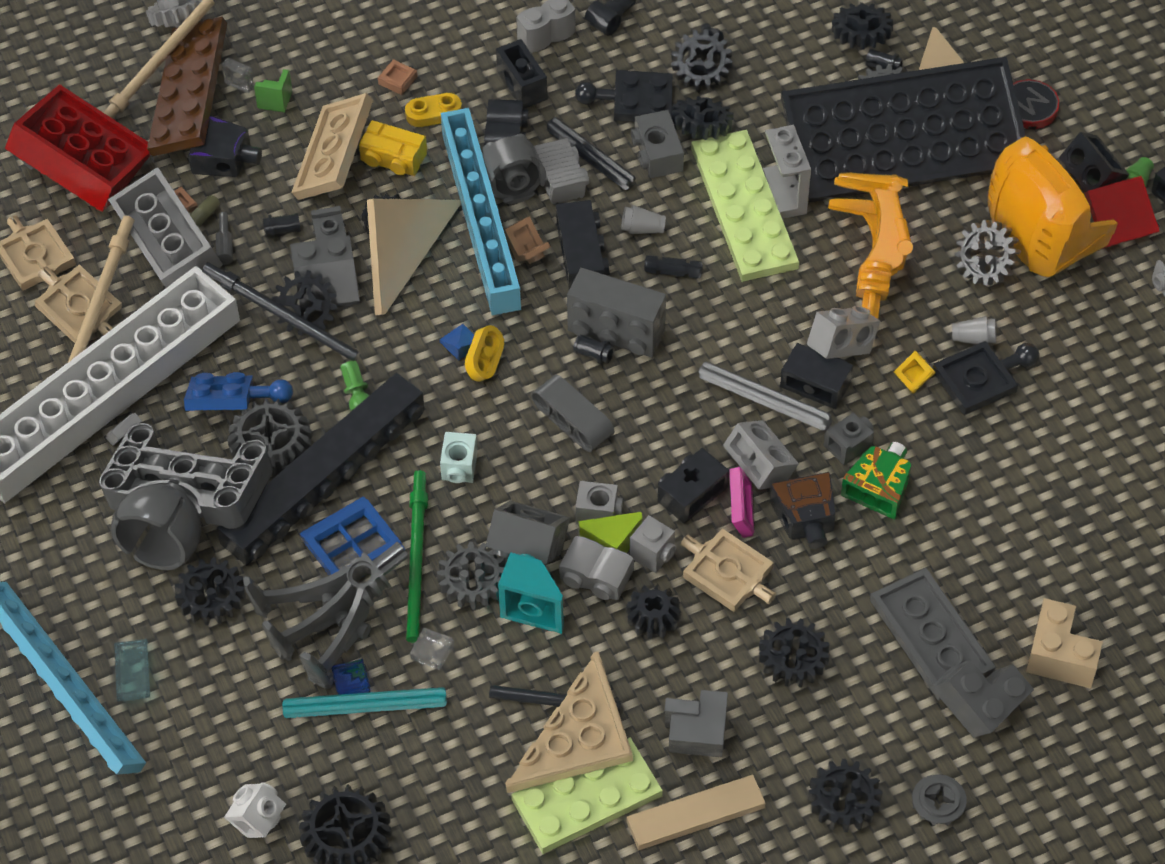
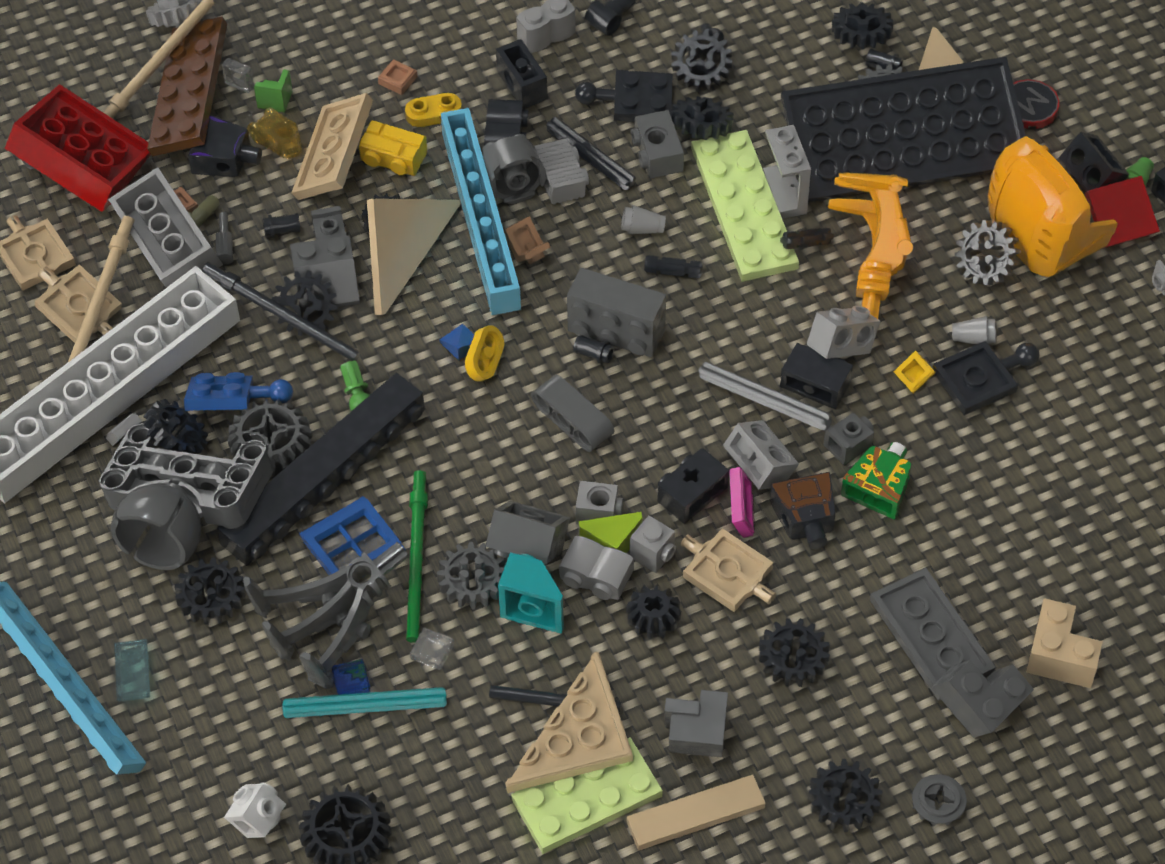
(163, 420): none -> black gear
(276, 134): none -> clear yellow piece
(458, 447): light aqua brick -> none
(579, 239): black brick -> none
(806, 238): none -> black axle

